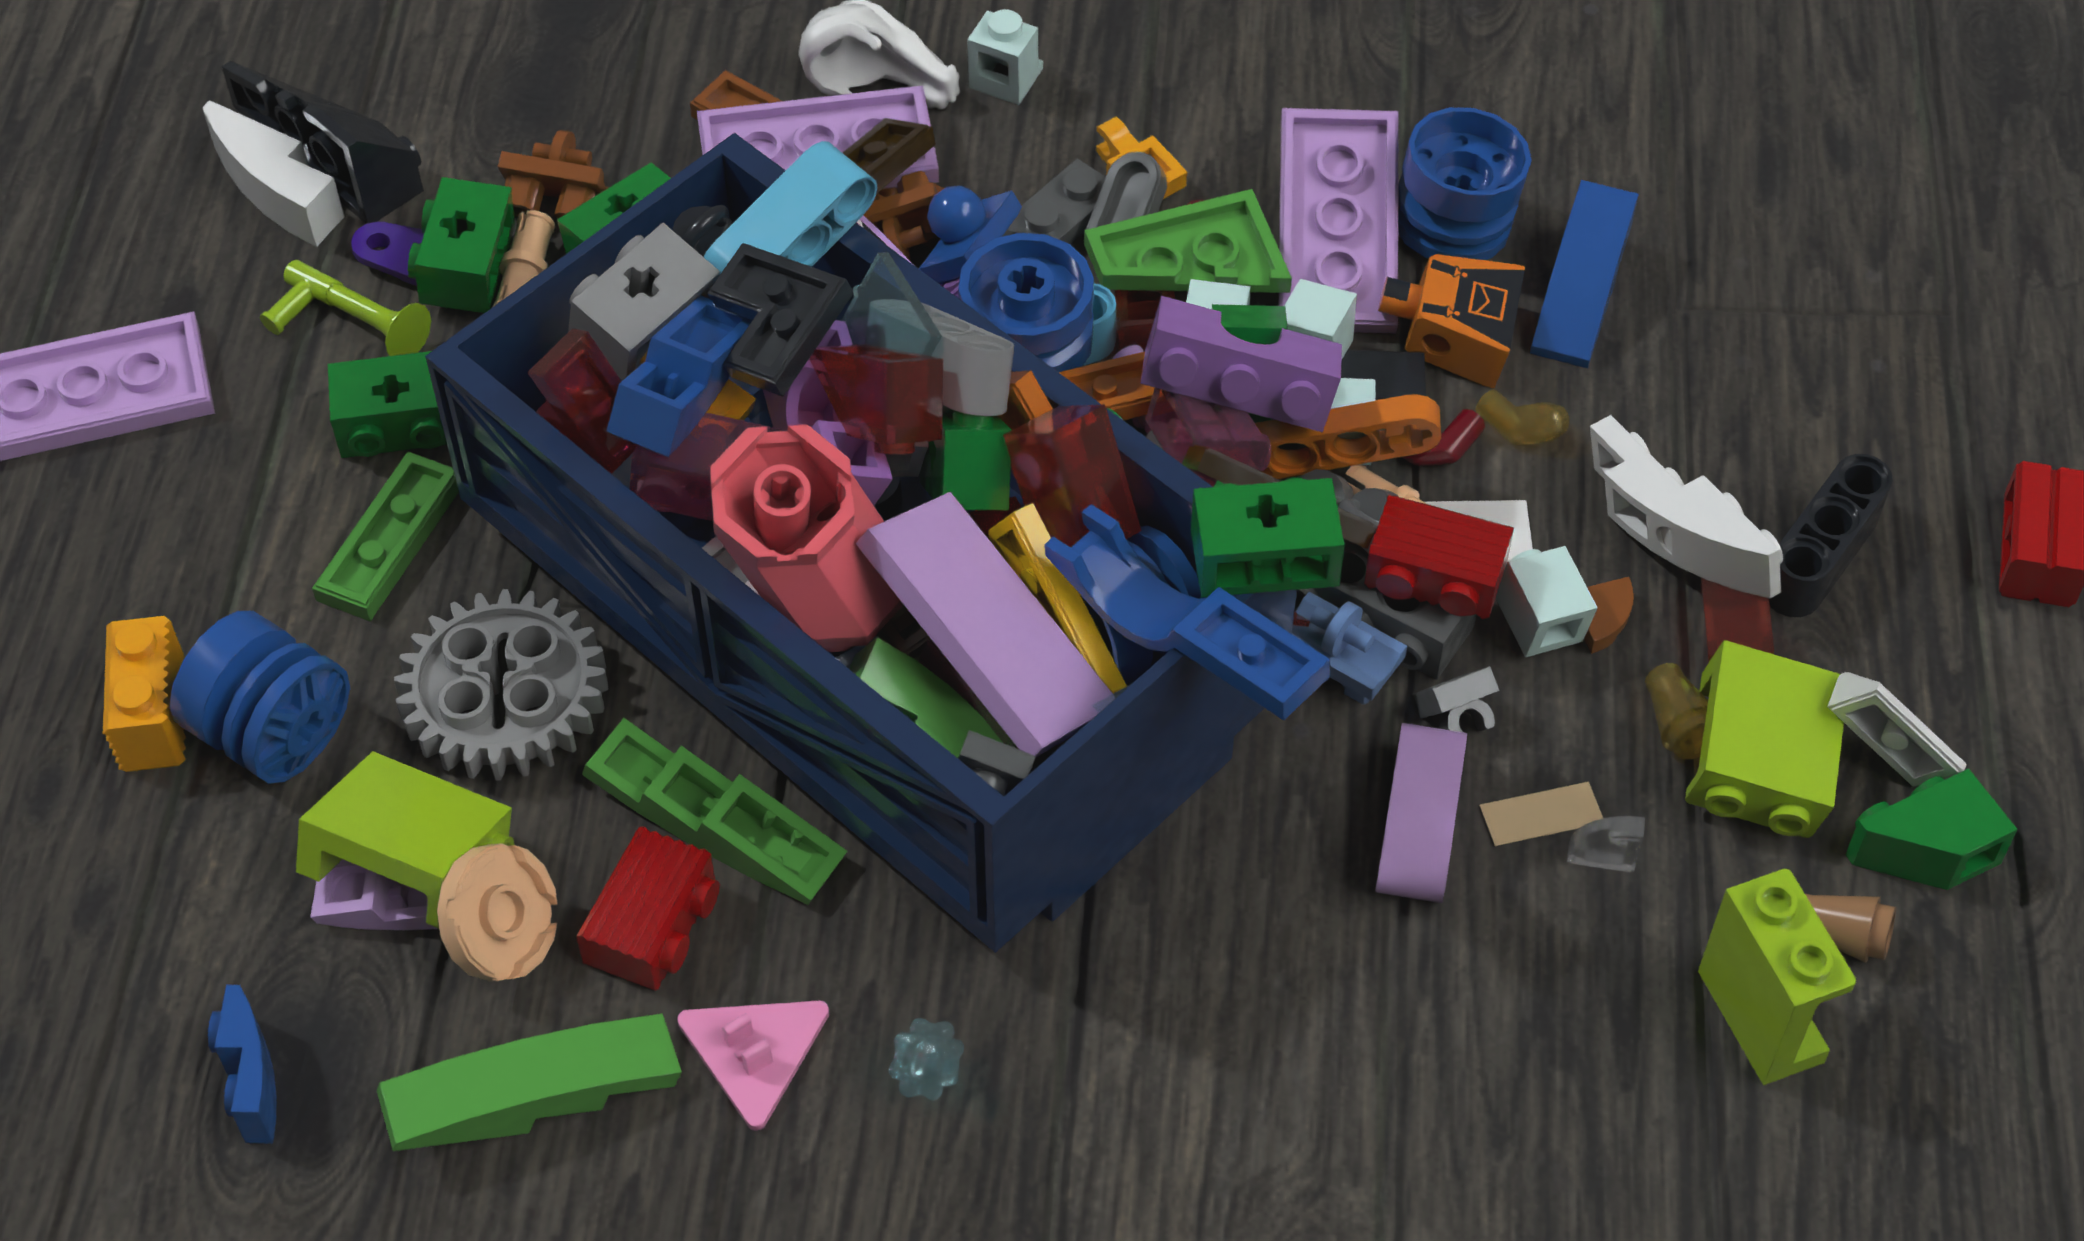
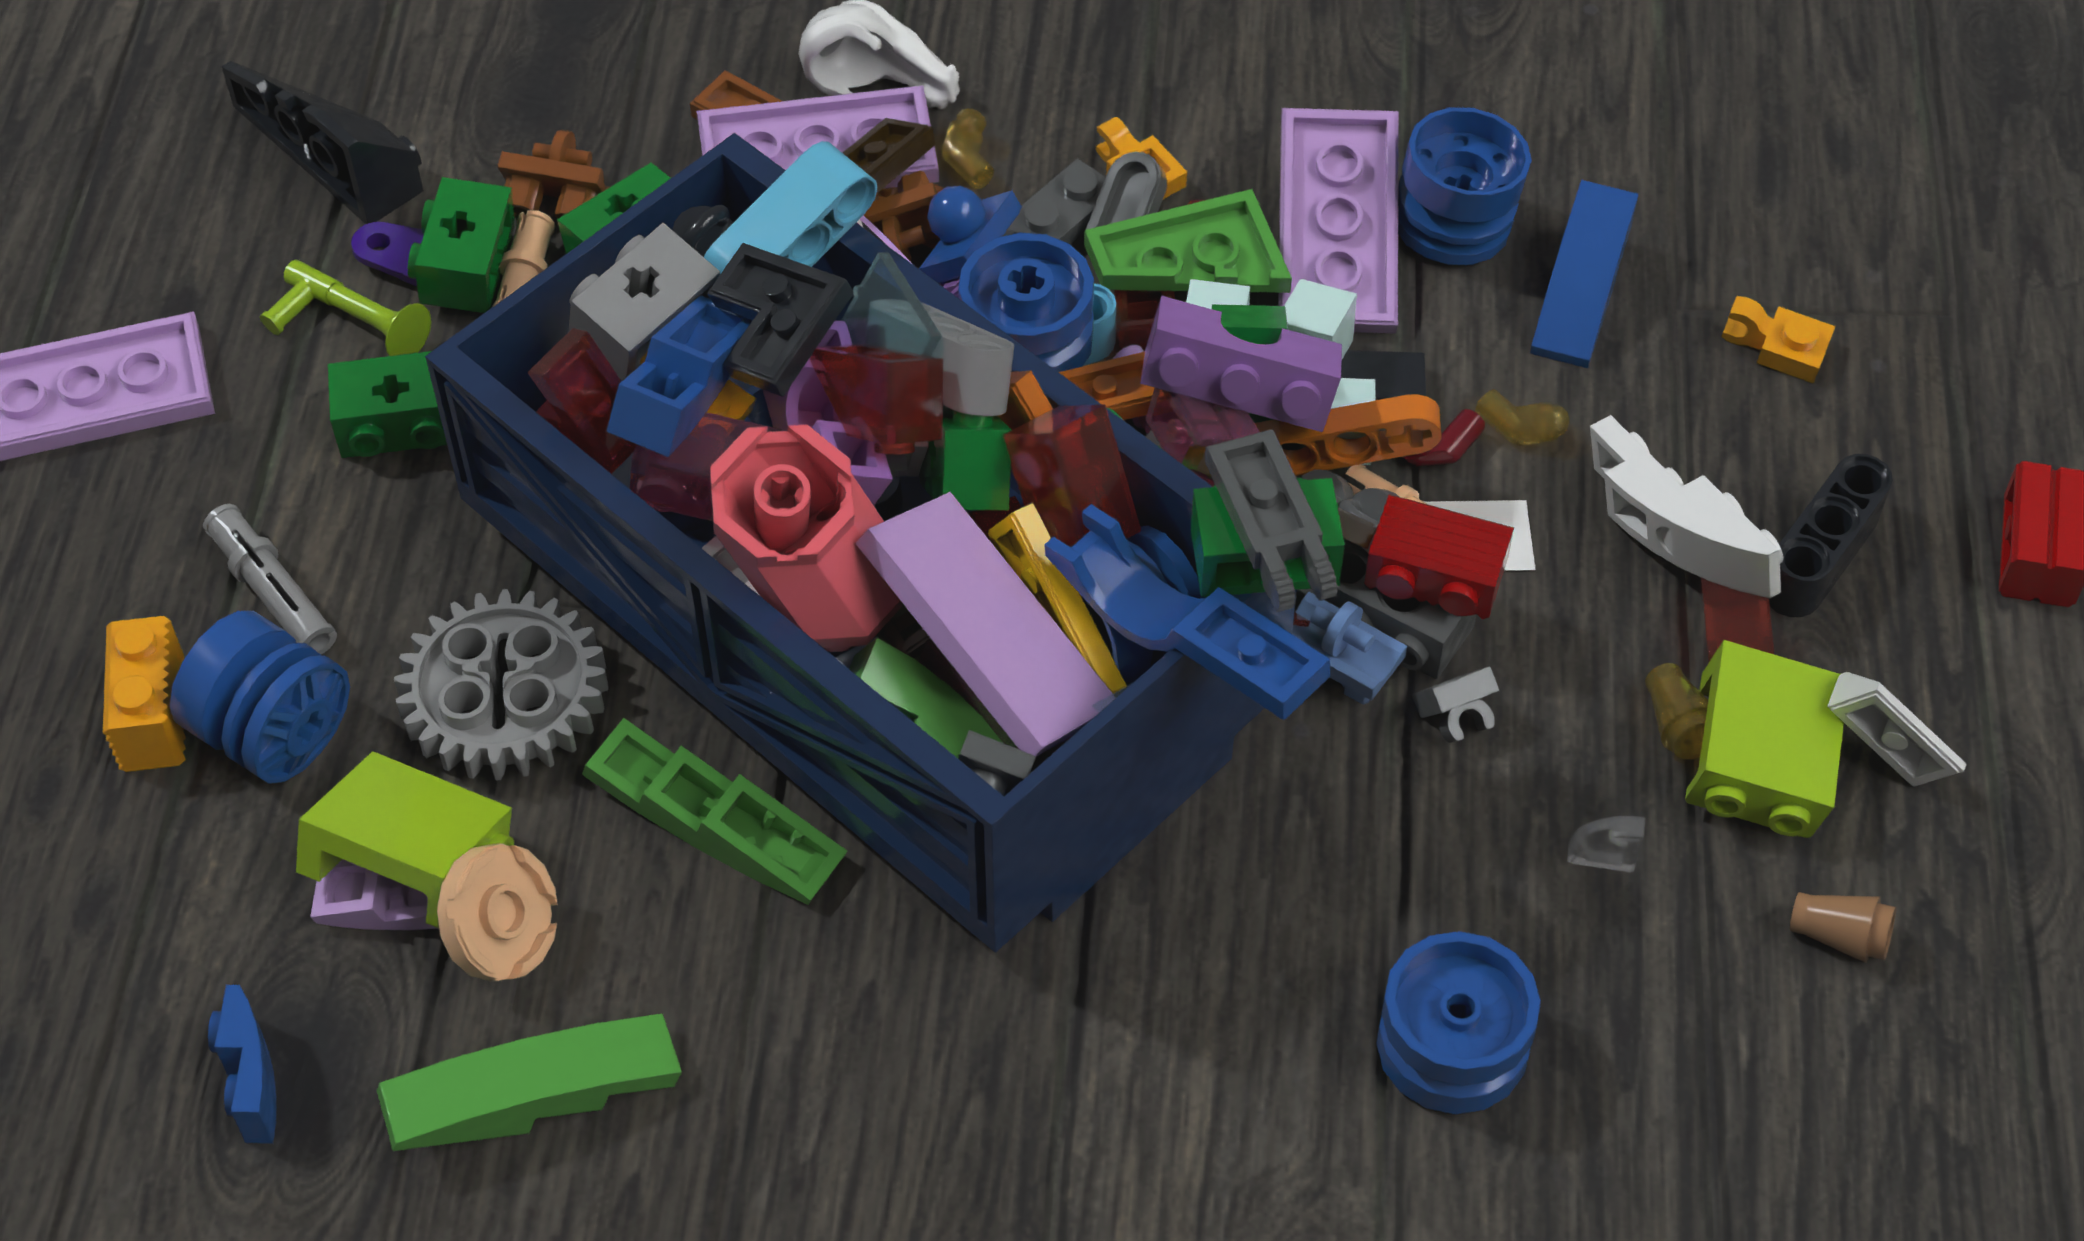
(235, 535): none -> light grey pin
(275, 174): white slope -> none
(387, 537): bright green tile -> none
(649, 909): red brick -> none
(754, 1050): bright pink piece -> none
(926, 1059): clear light blue plant -> none
(963, 146): none -> clear yellow arm
(1007, 41): light aqua brick -> none
(1270, 515): none -> dark grey hinge
(1421, 813): lavender beam -> none
(1457, 1022): none -> blue wheel
(1459, 314): orange torso -> none
(1541, 813): tan sticker -> none
(1545, 600): light aqua brick -> none
(1613, 612): dark orange tile -> none
(1771, 970): lime panel -> none
(1787, 342): none -> light orange plate
(1934, 835): green slope -> none

